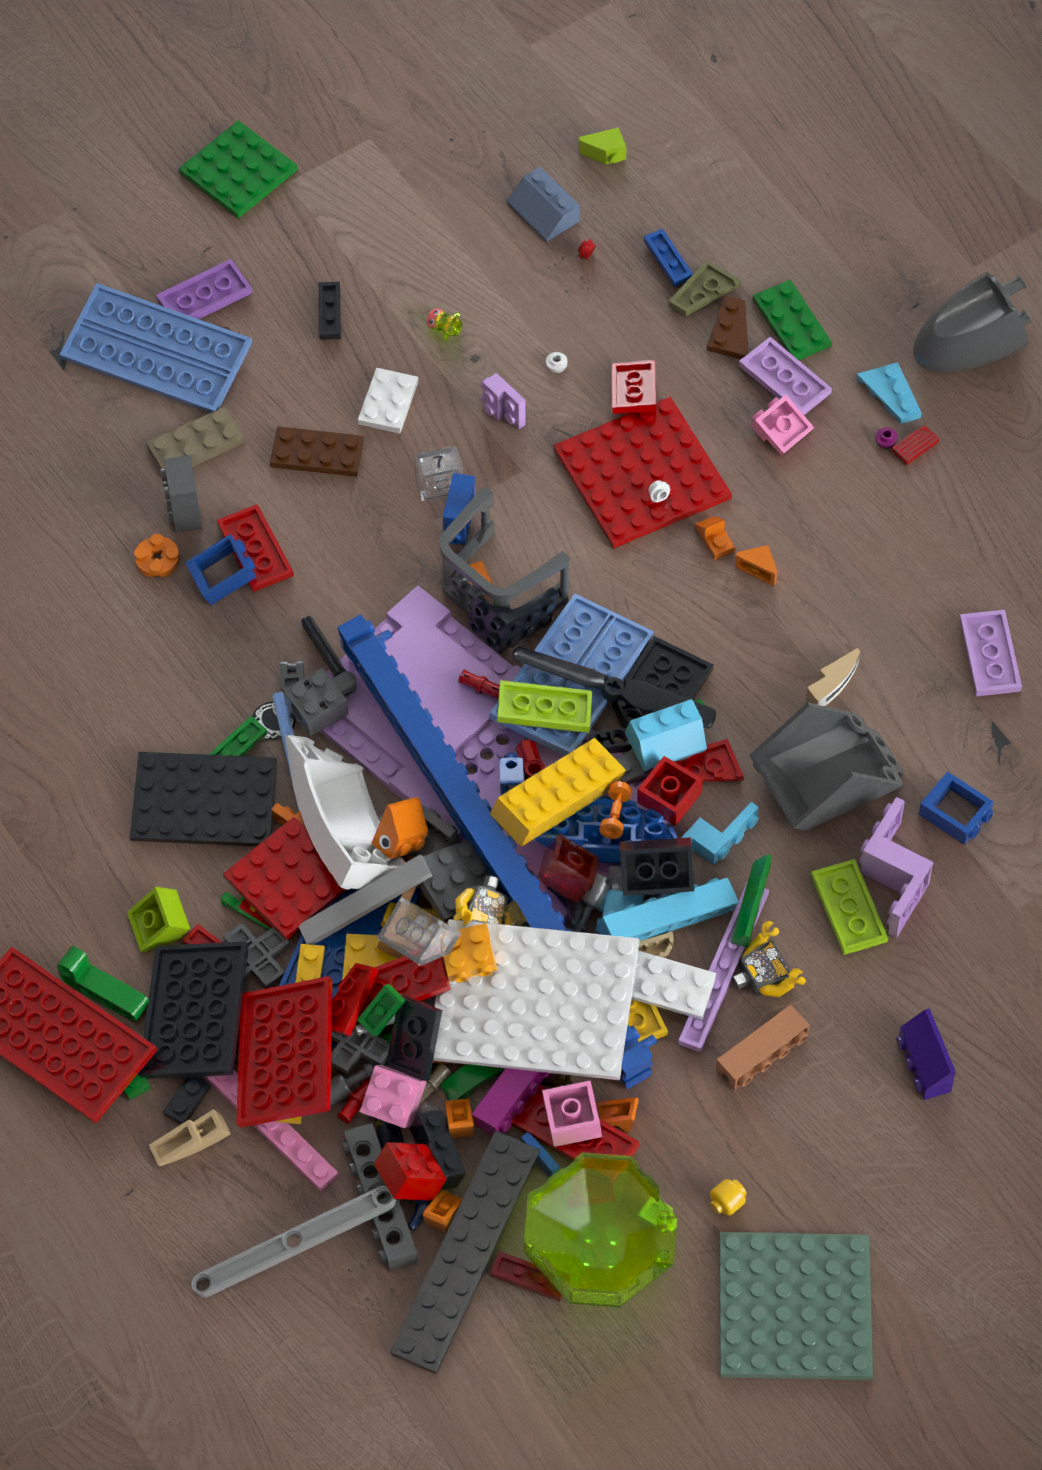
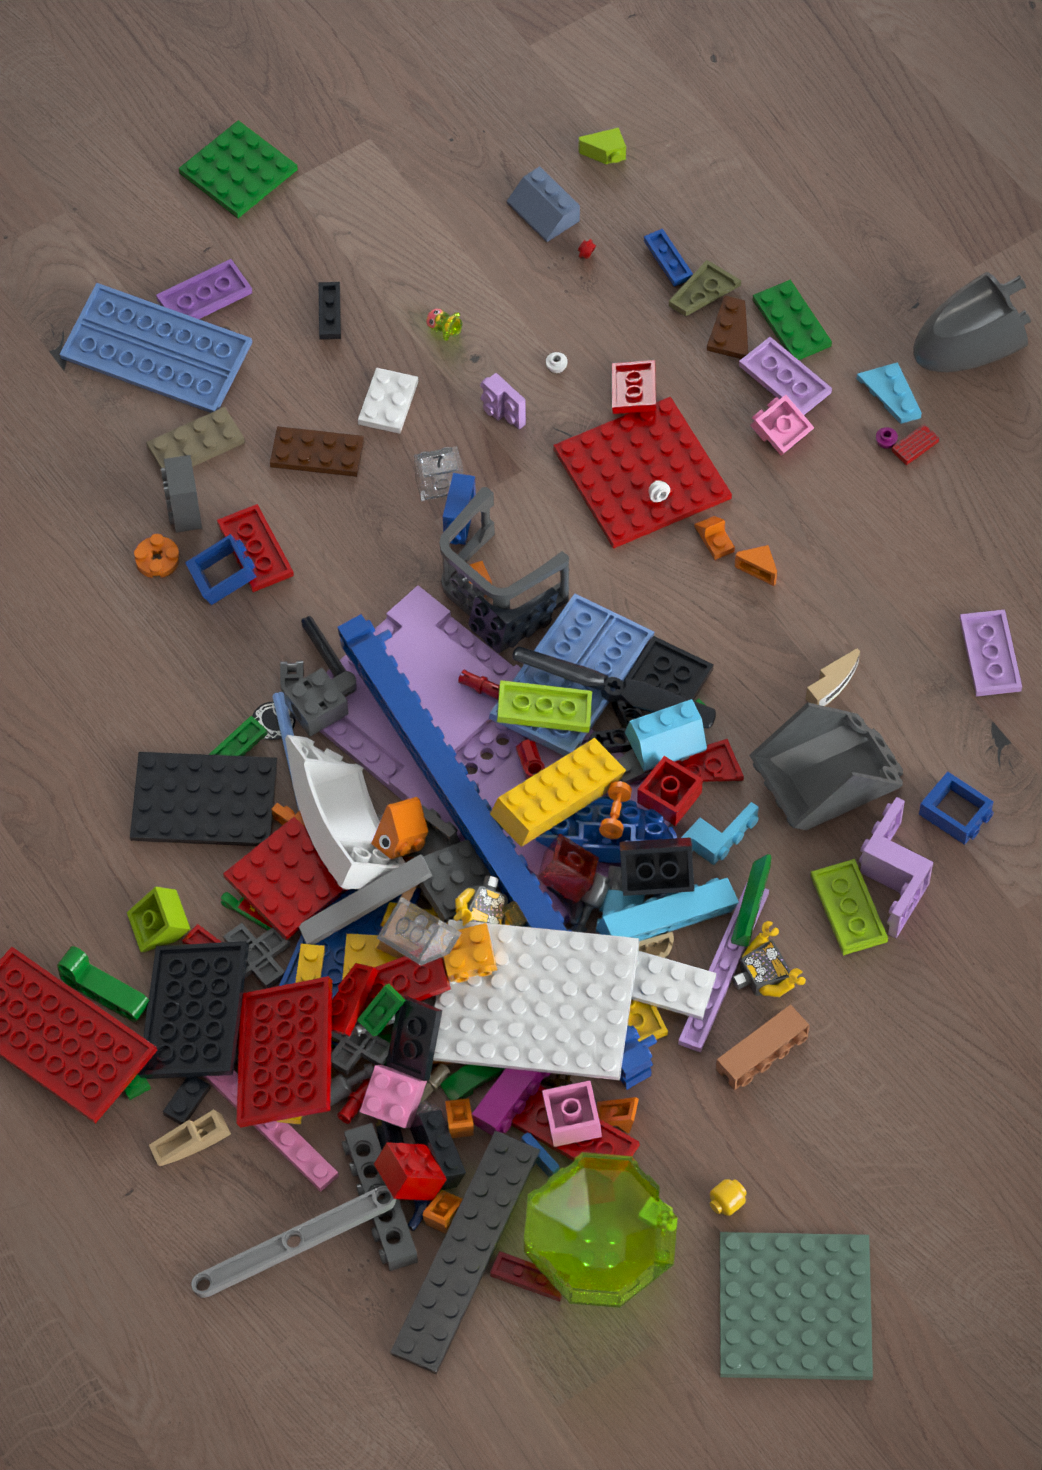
(510, 771): torso -> none
(926, 1055): dark purple slope -> none

